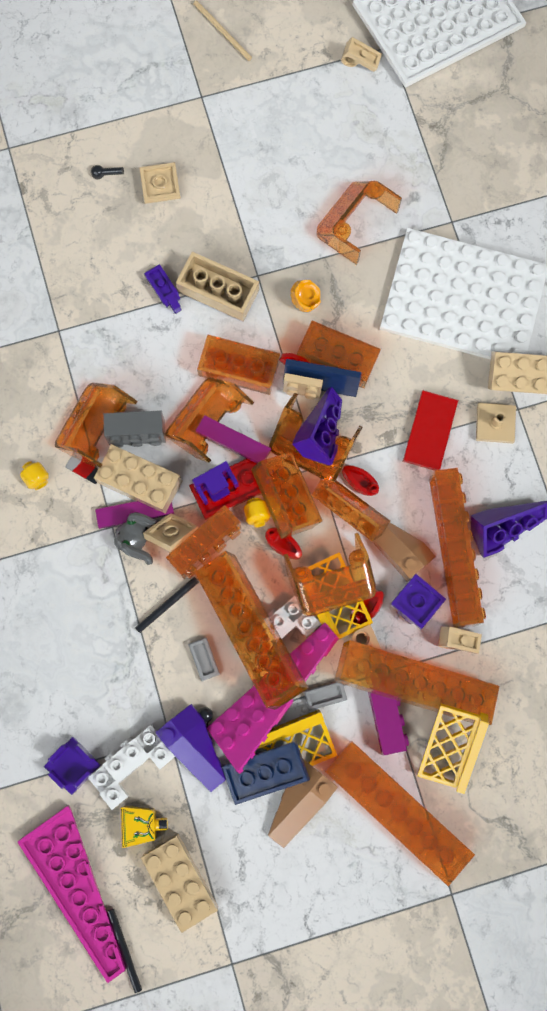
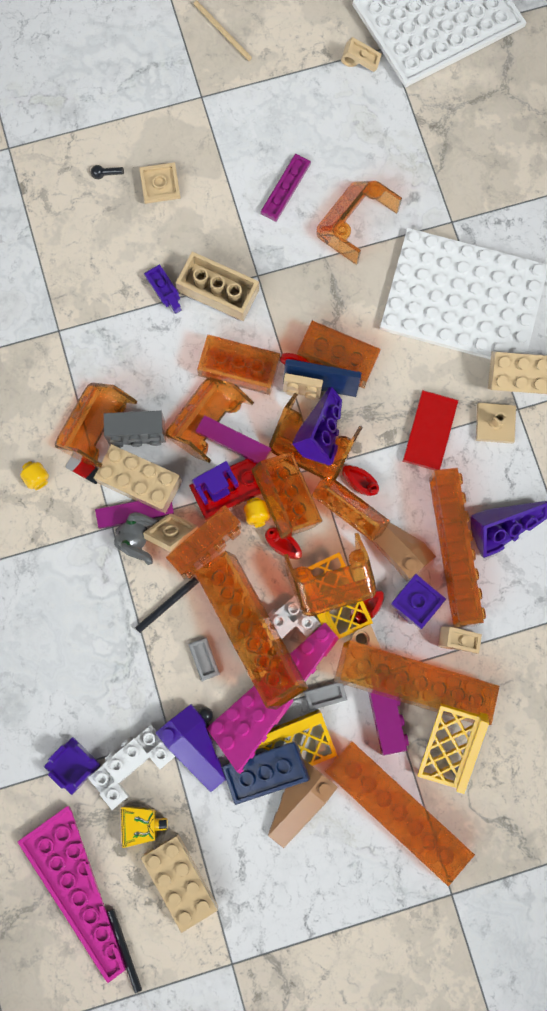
(285, 187): none -> magenta tile
(305, 295): light orange hair -> none

